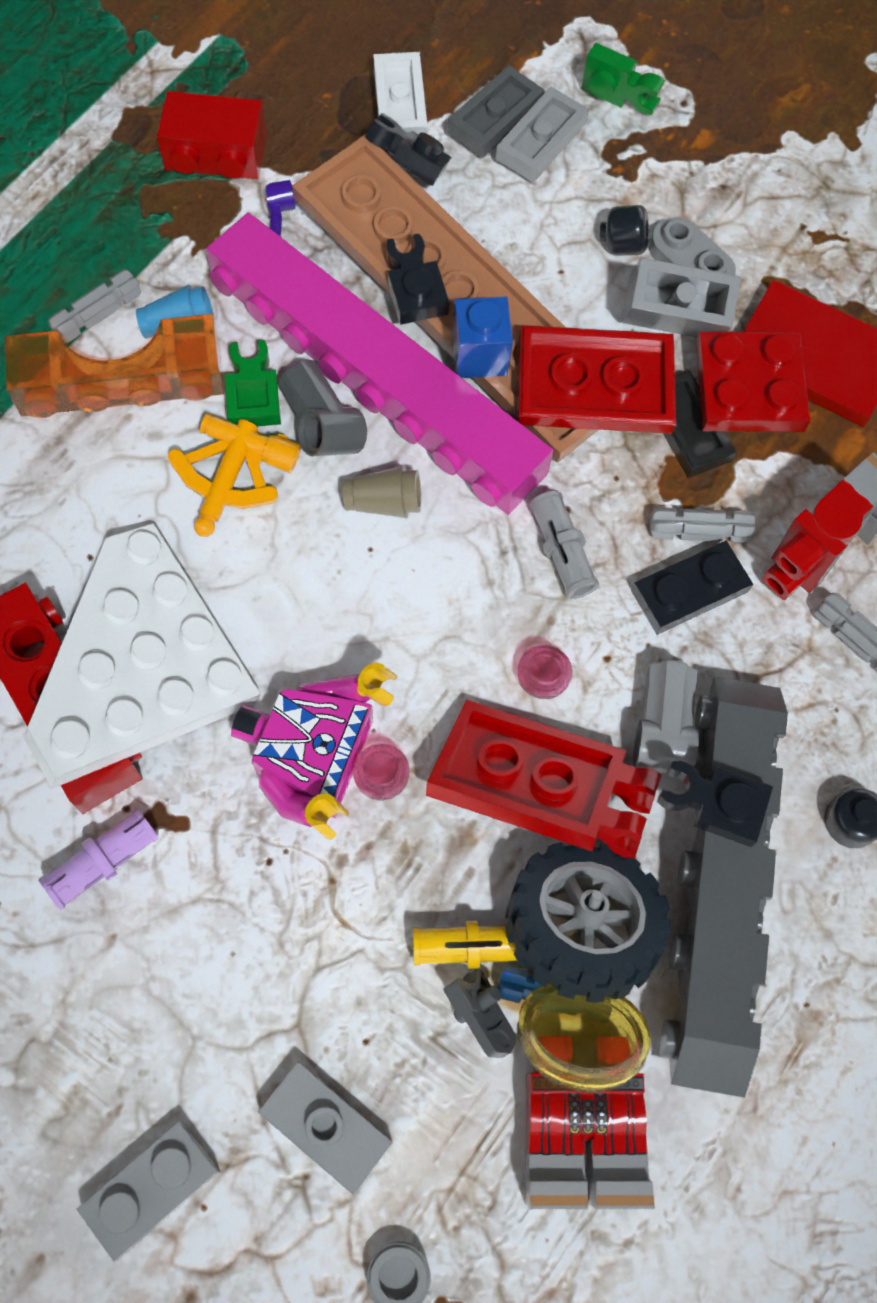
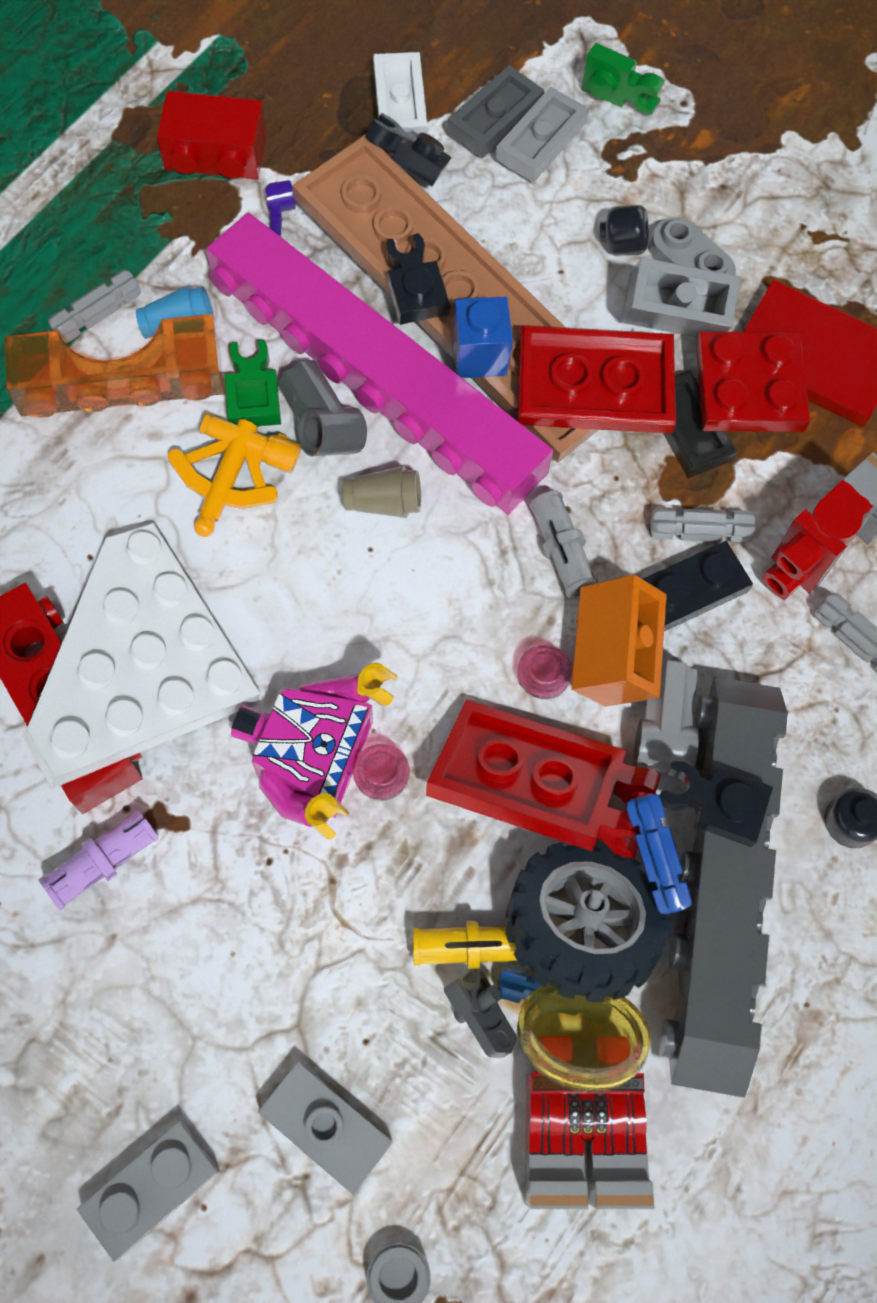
(619, 641): none -> orange brick
(658, 853): none -> blue axle

